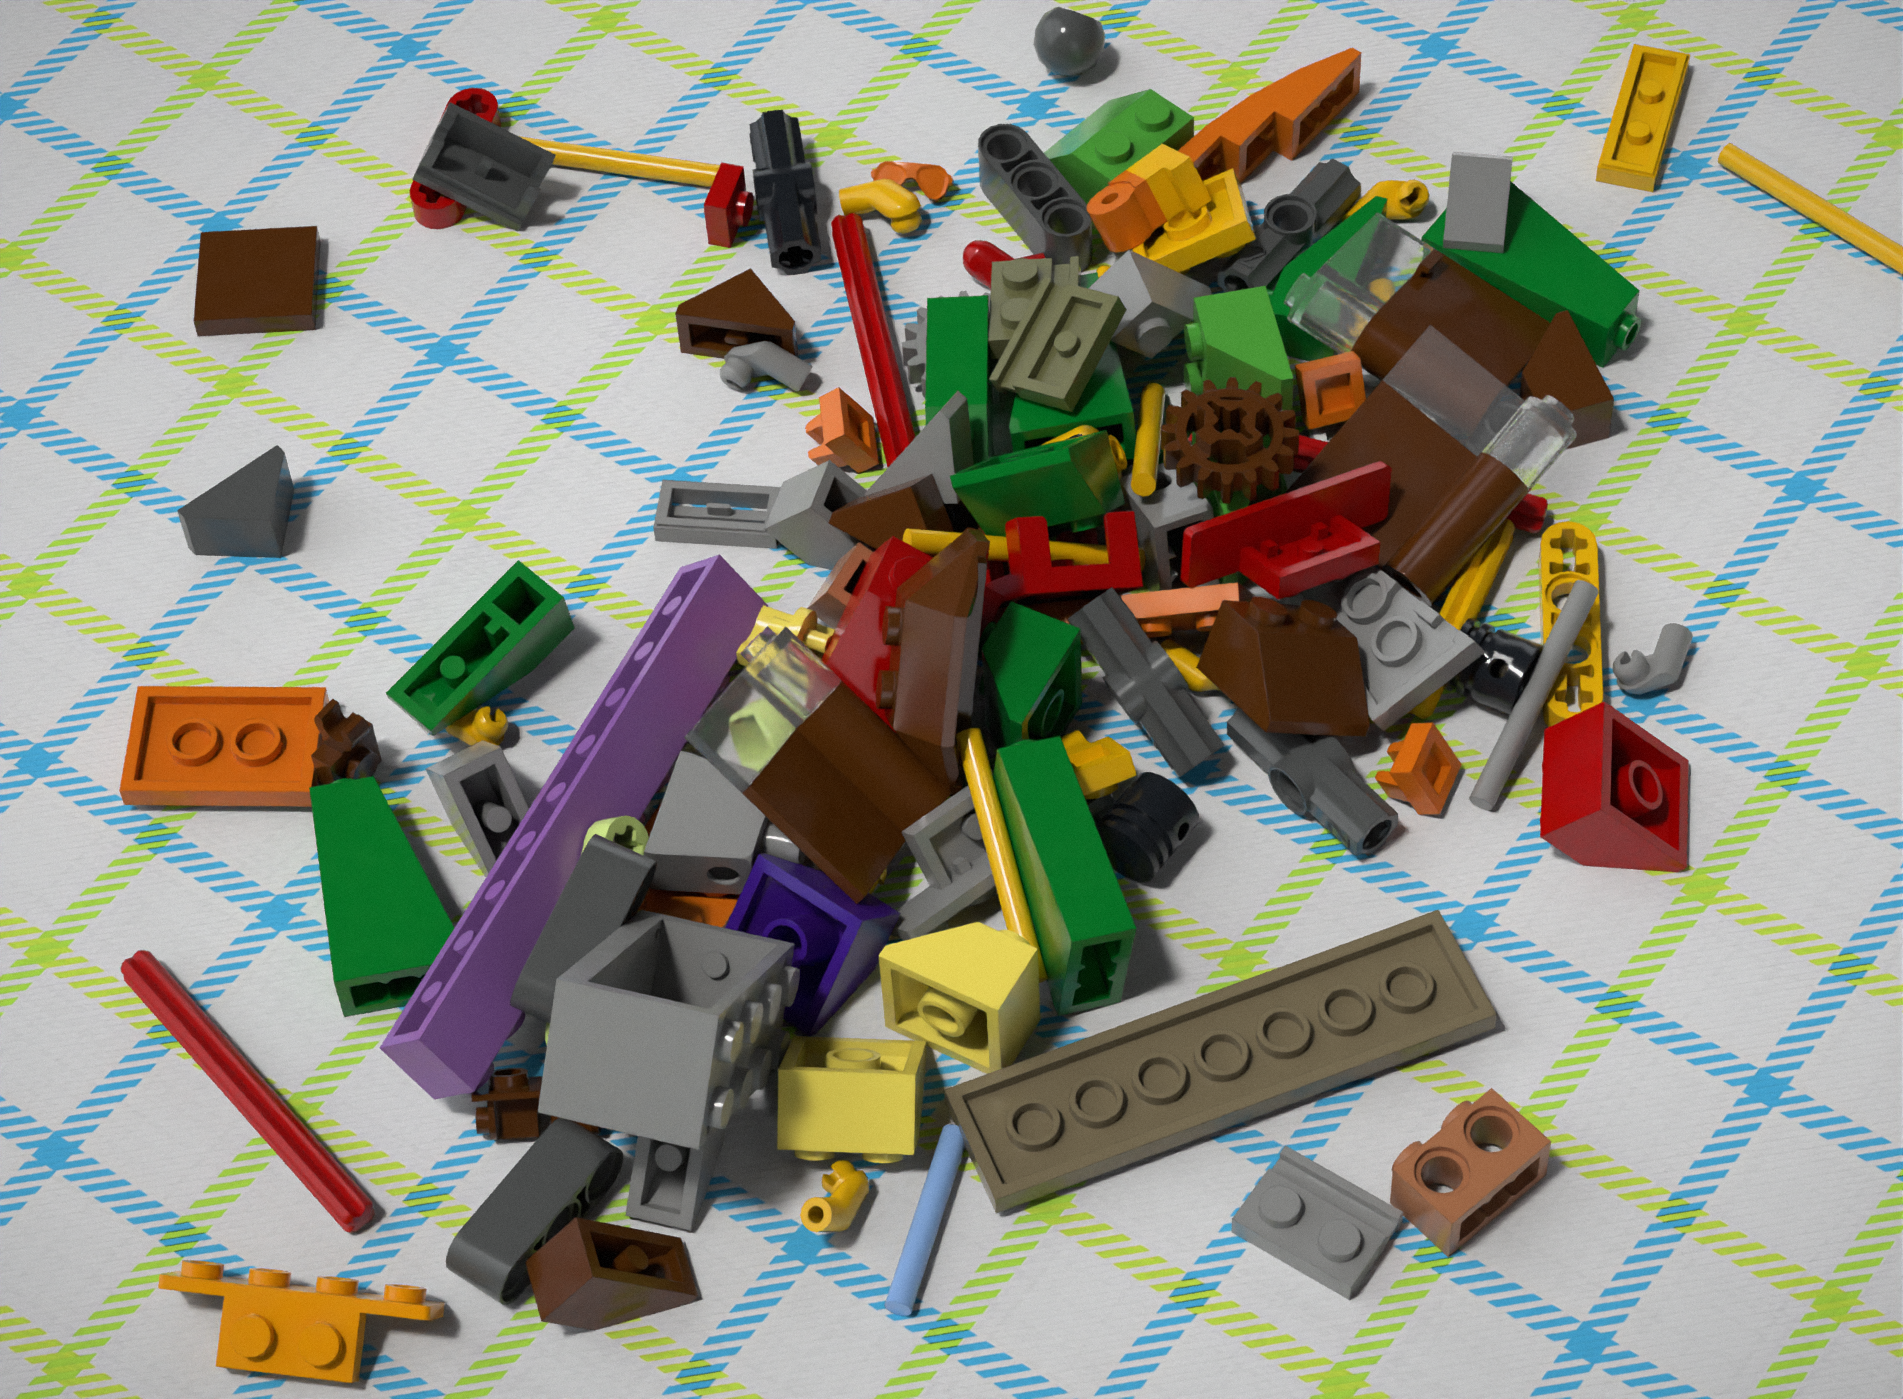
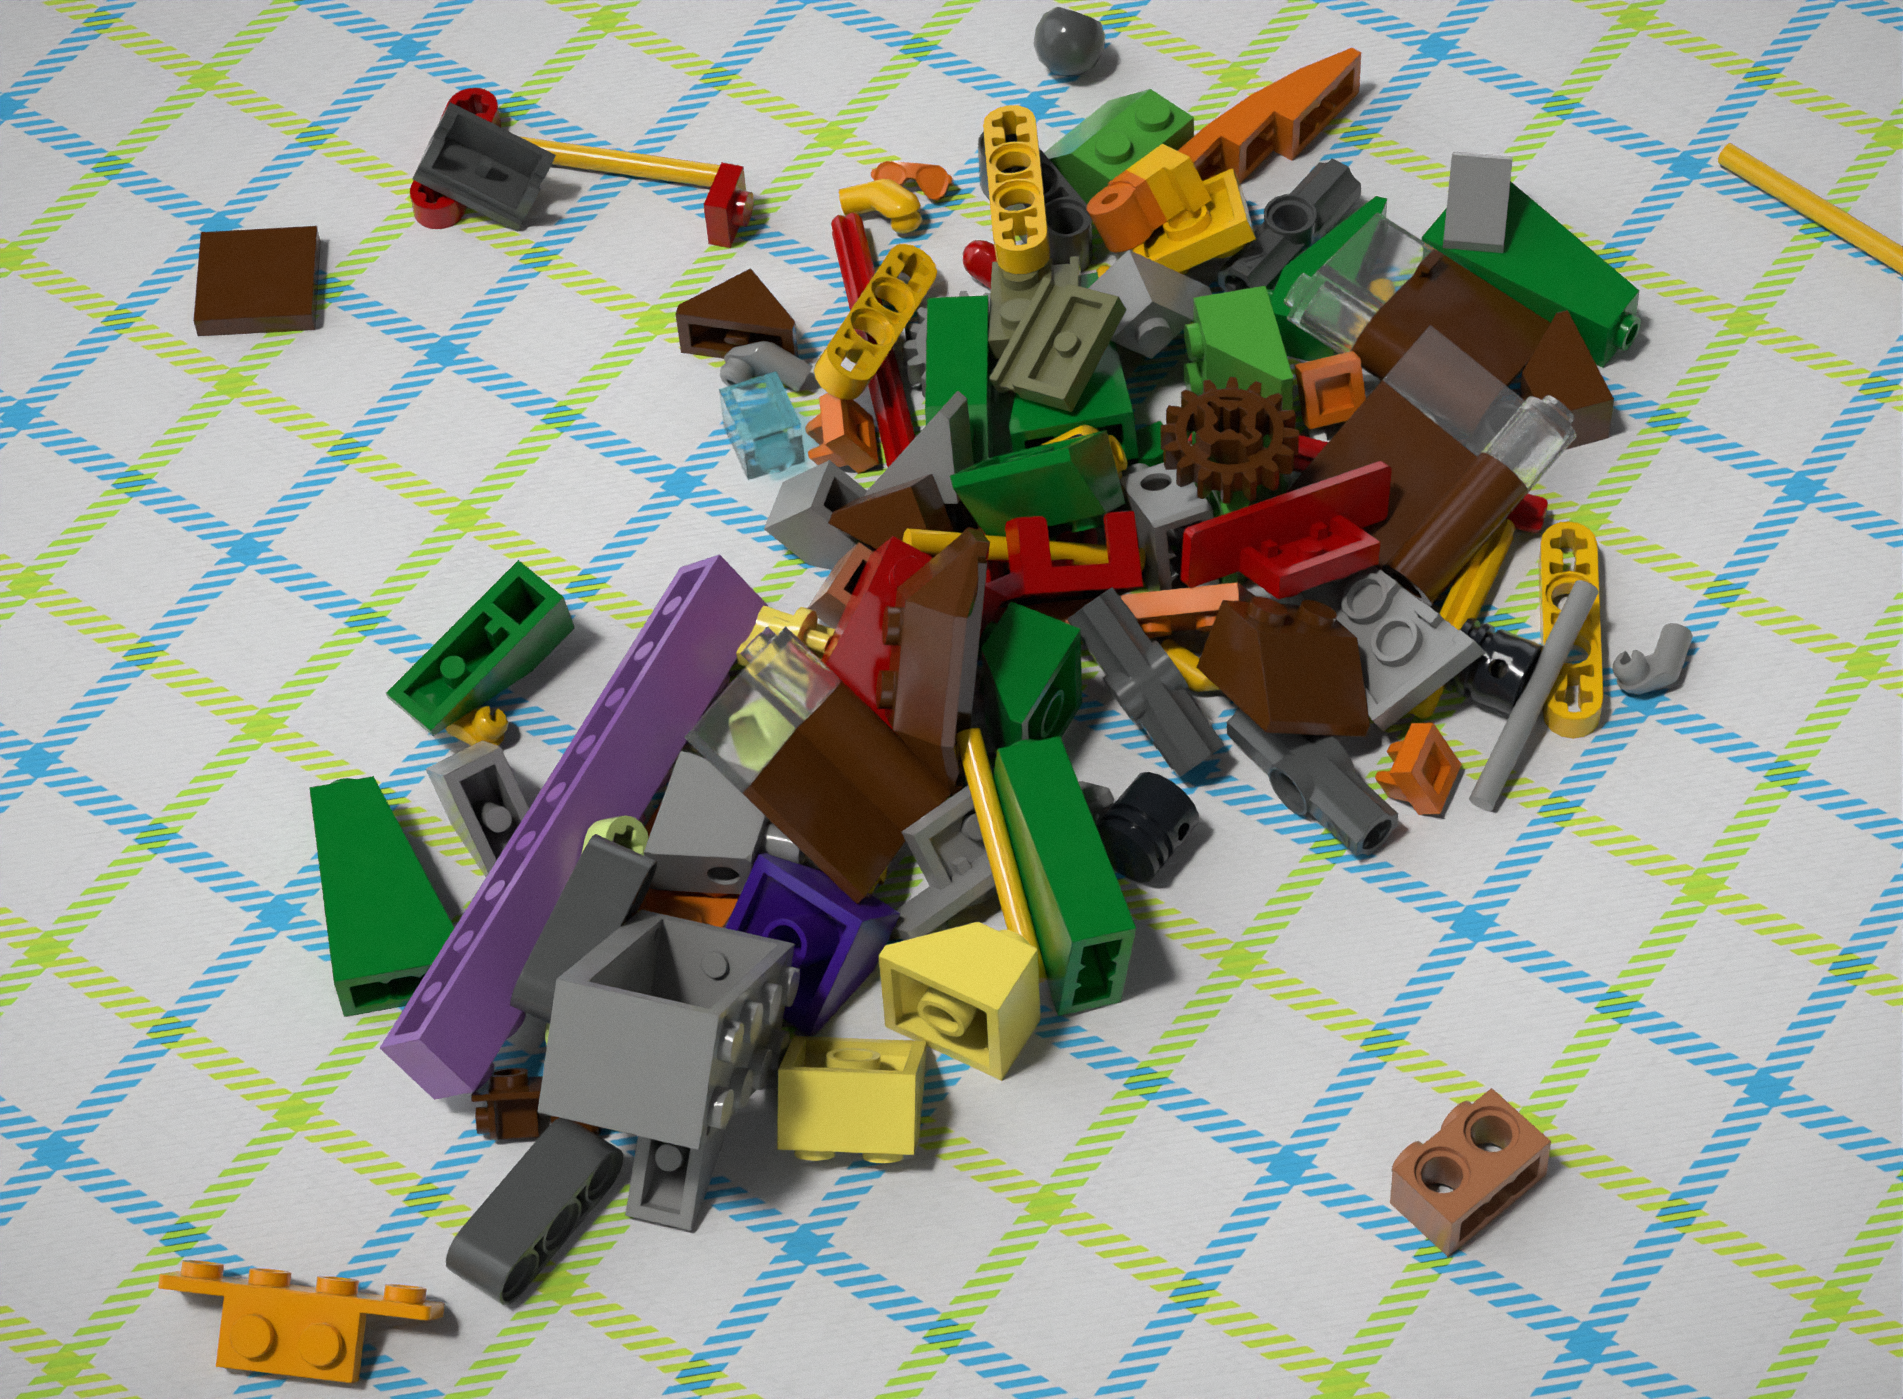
(222, 746): orange plate -> none
(243, 512): dark grey slope -> none
(248, 1092): red axle -> none
(347, 746): reddish brown plate -> none
(608, 1275): reddish brown slope -> none
(717, 521): light grey tile -> none
(762, 425): none -> clear light blue brick
(785, 192): black piece -> none
(836, 1212): yellow arm -> none
(876, 321): none -> yellow beam
(926, 1221): light blue bar -> none
(1016, 188): none -> yellow beam
(1098, 764): yellow plate -> none
(1148, 440): yellow bar -> none
(1218, 1060): dark tan plate -> none
(1317, 1222): light grey plate -> none
(1404, 198): yellow arm -> none
(1614, 793): red slope -> none
(1643, 118): yellow tile -> none

